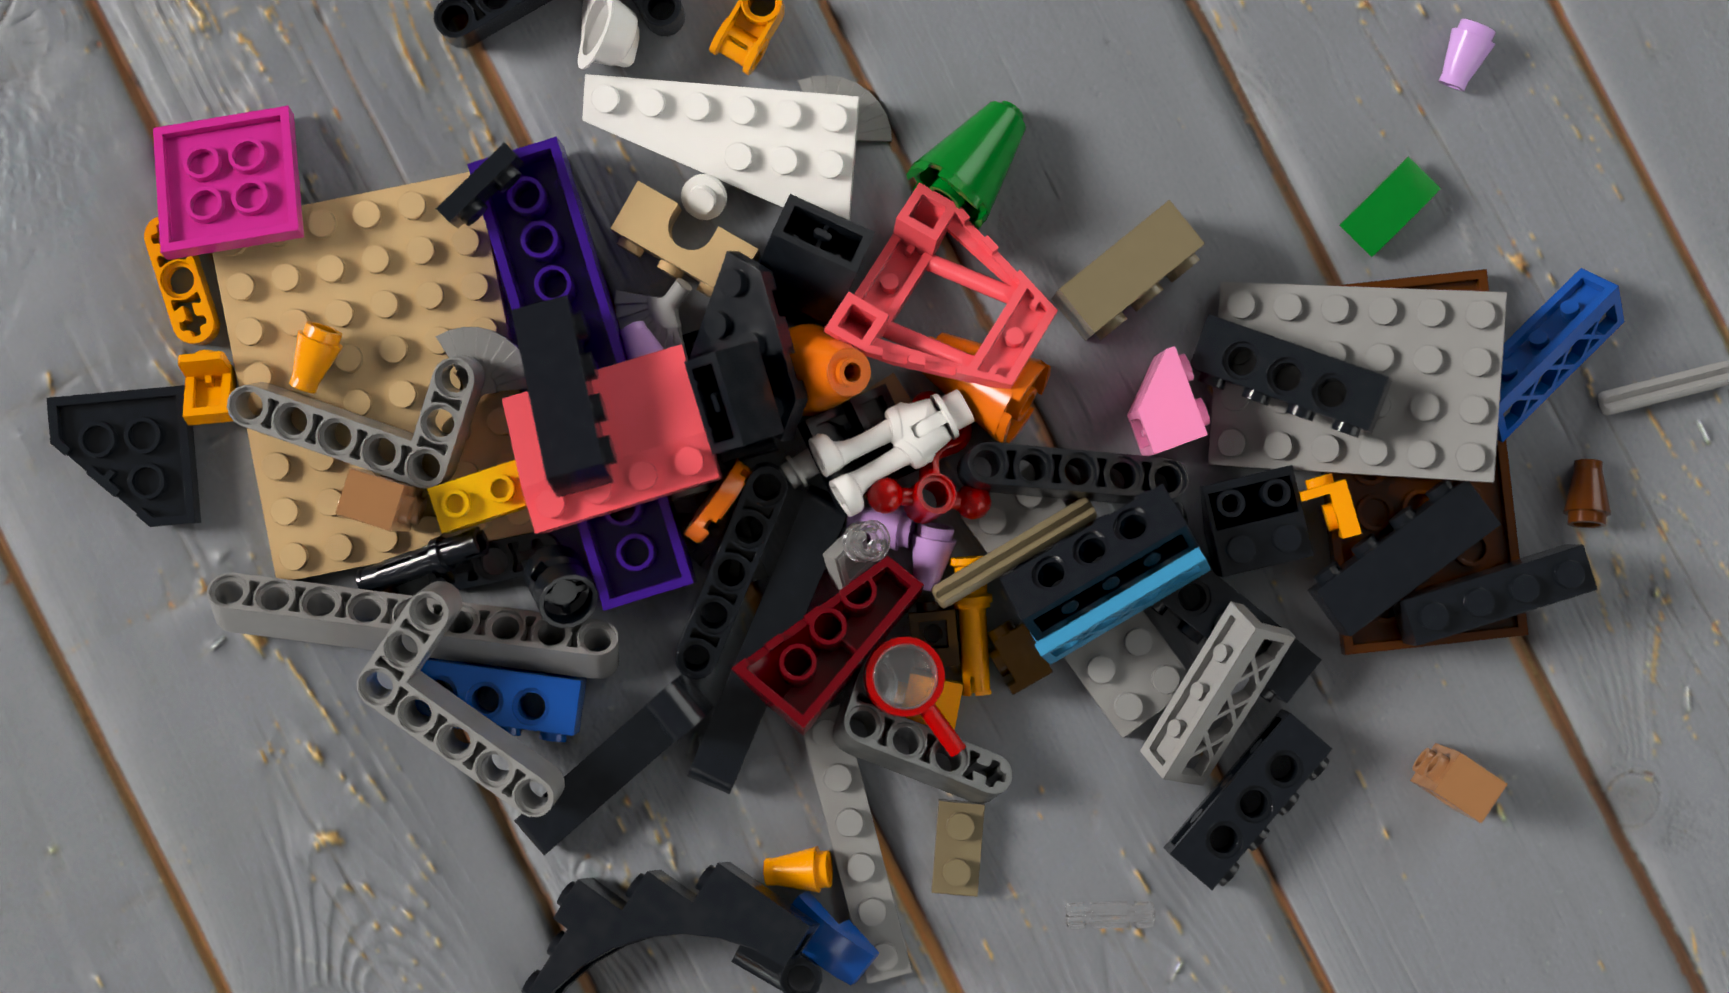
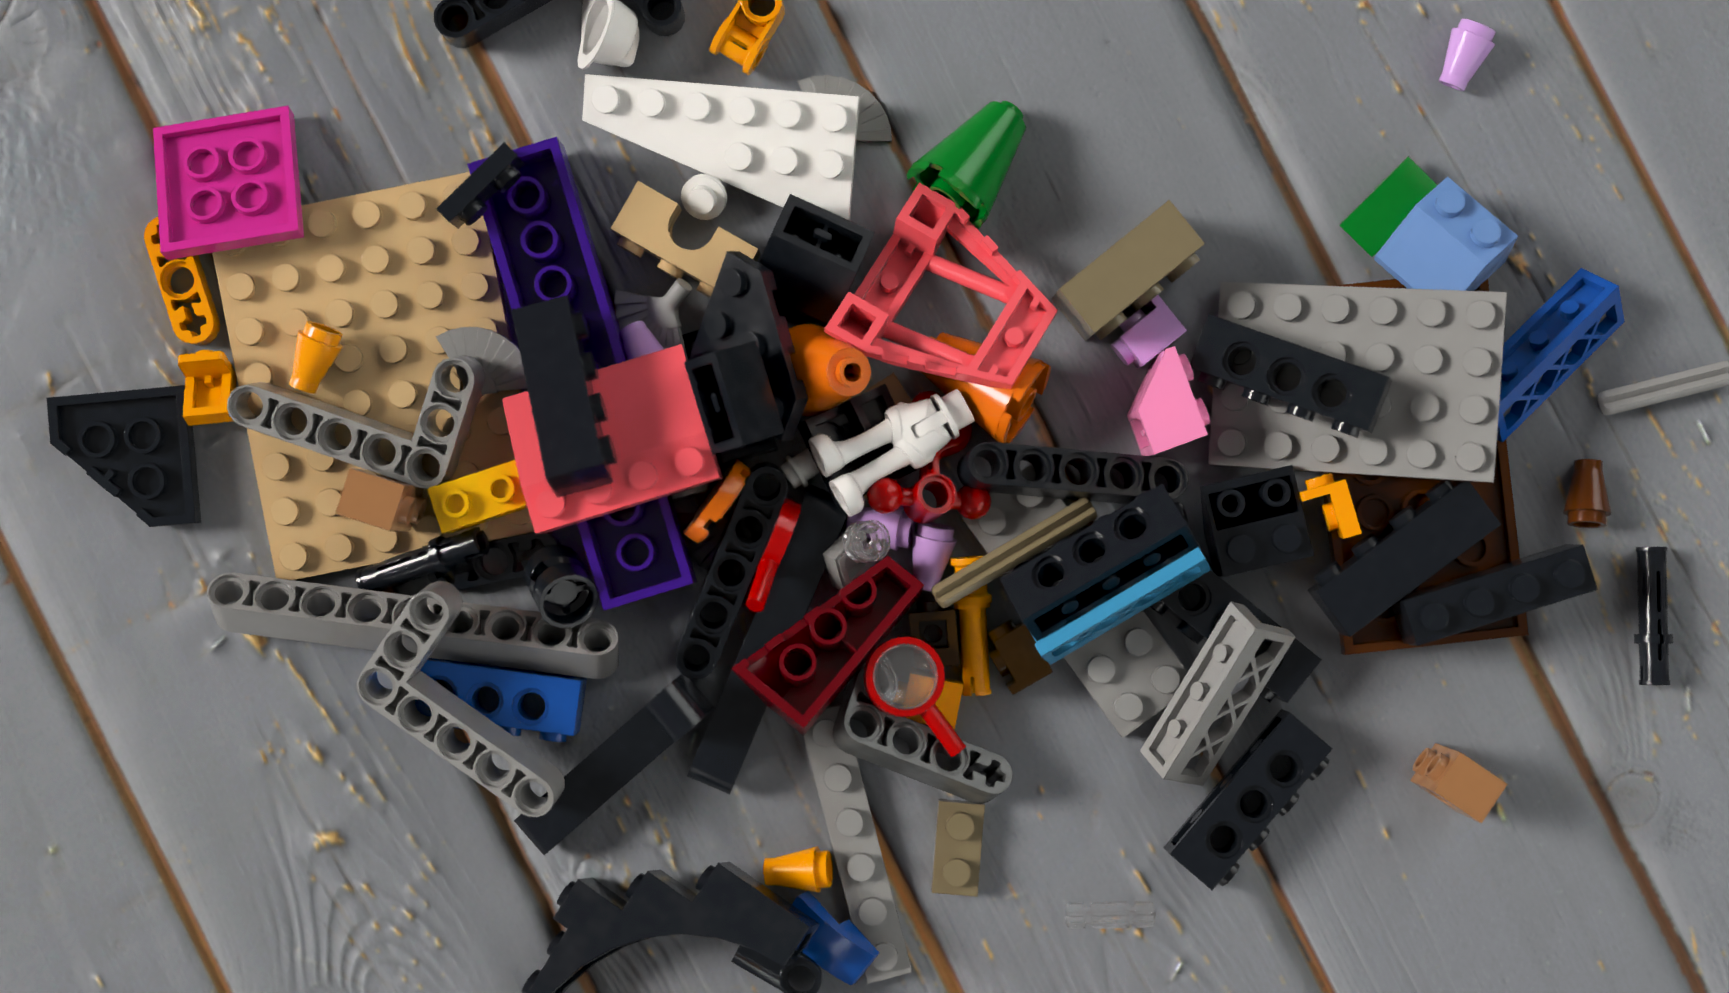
(773, 554): none -> red piece
(1147, 334): none -> lavender brick
(1446, 242): none -> medium blue slope
(1653, 616): none -> black pin

